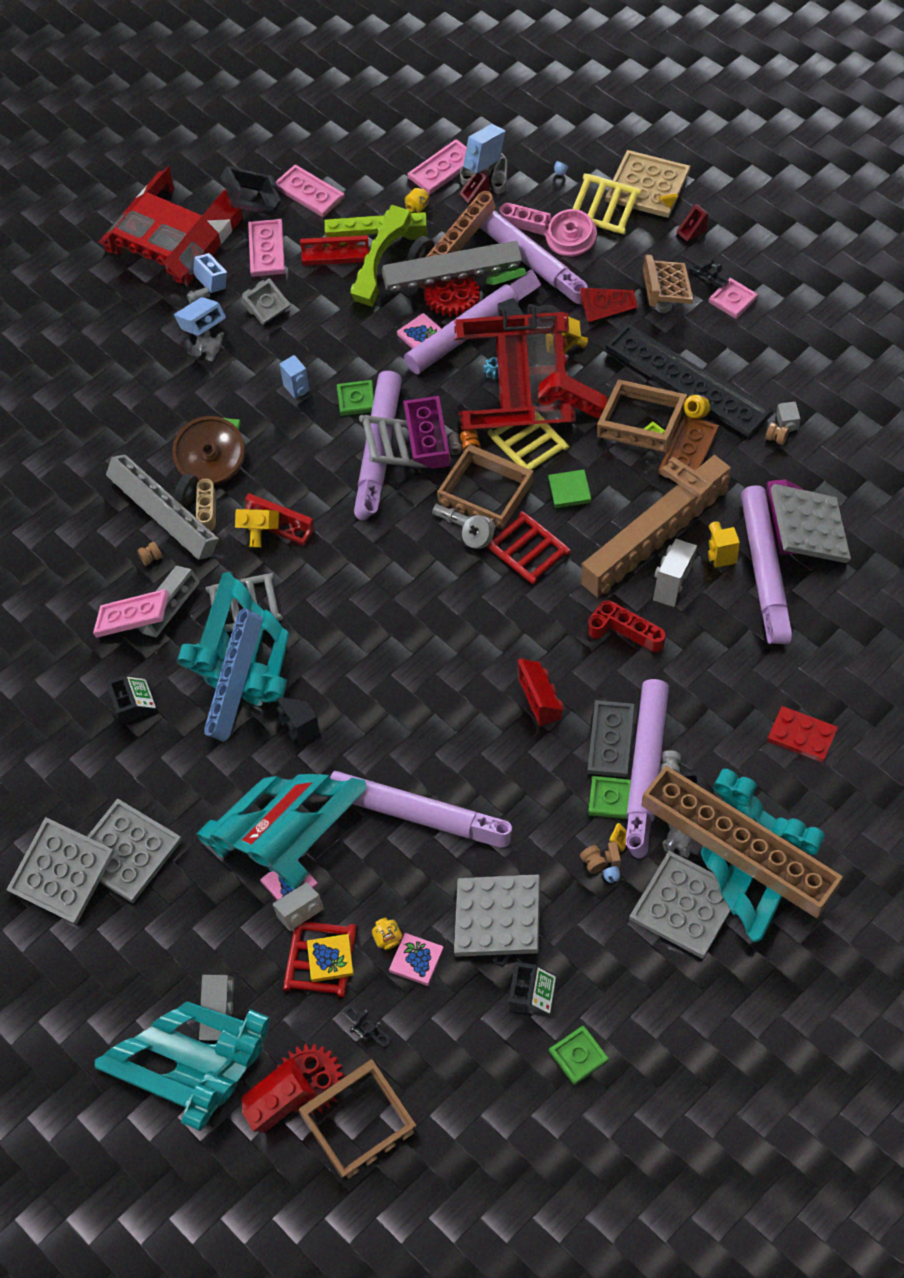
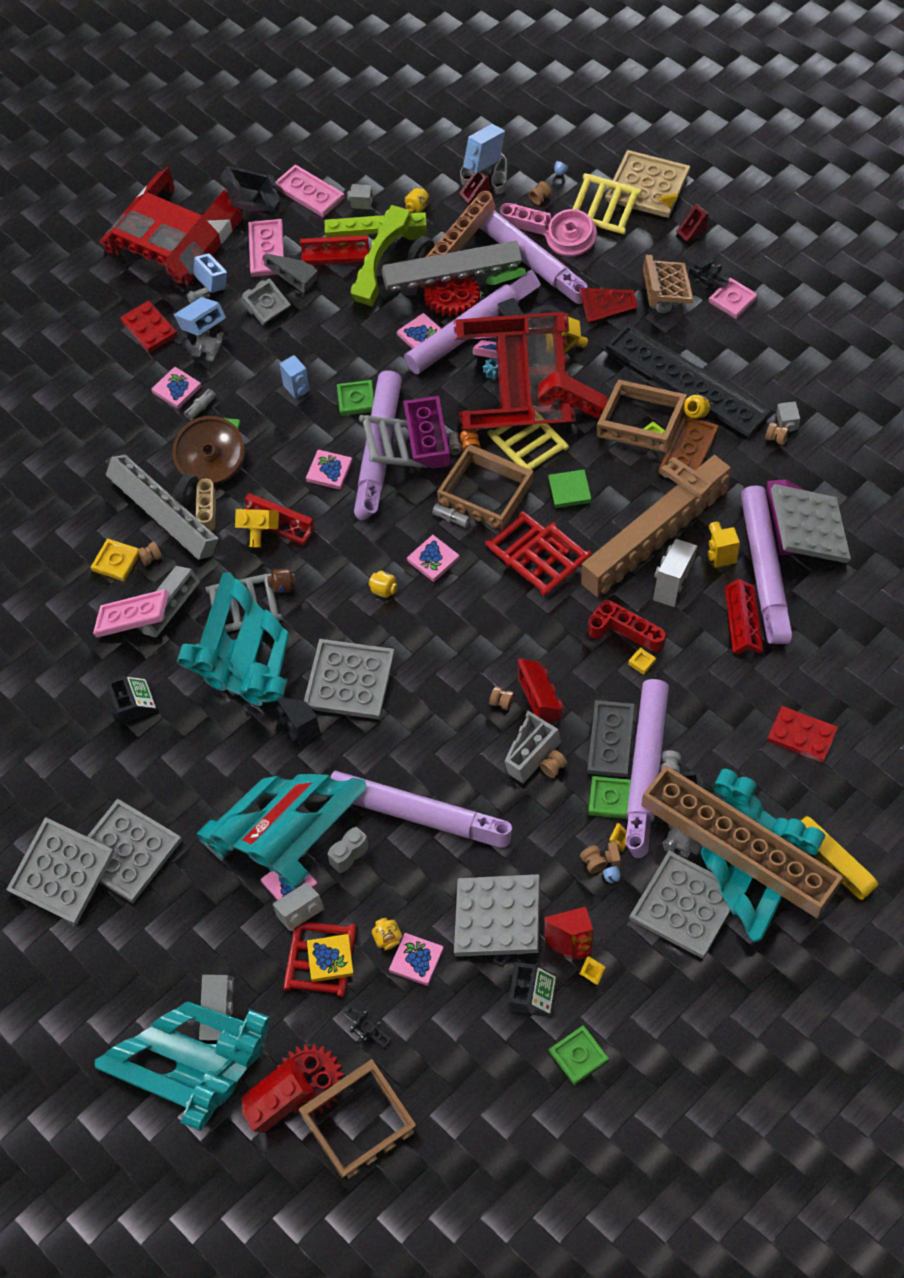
(115, 560): none -> yellow tile
(148, 326): none -> red plate
(176, 387): none -> bright pink tile
(200, 404): none -> light grey pin
(233, 675): medium blue beam -> none
(281, 580): none -> reddish brown head
(293, 271): none -> dark grey slope
(329, 469): none -> bright pink tile
(349, 678): none -> light grey plate
(351, 847): none -> light grey brick
(360, 196): none -> light grey brick
(383, 584): none -> yellow head
(433, 558): none -> bright pink tile
(439, 168): bright pink tile -> none
(478, 531): light grey piece -> none
(485, 349): none -> bright pink tile
(502, 698): none -> medium nougat wheel
(518, 327): black piece -> none
(531, 747): none -> light grey wedge
(539, 539): none -> red bar
(540, 192): none -> medium nougat wheel
(553, 763): none -> medium nougat wheel
(570, 933): none -> red slope
(592, 970): none -> yellow slope
(642, 661): none -> yellow plate
(740, 616): none -> red fence
(835, 857): none -> yellow beam

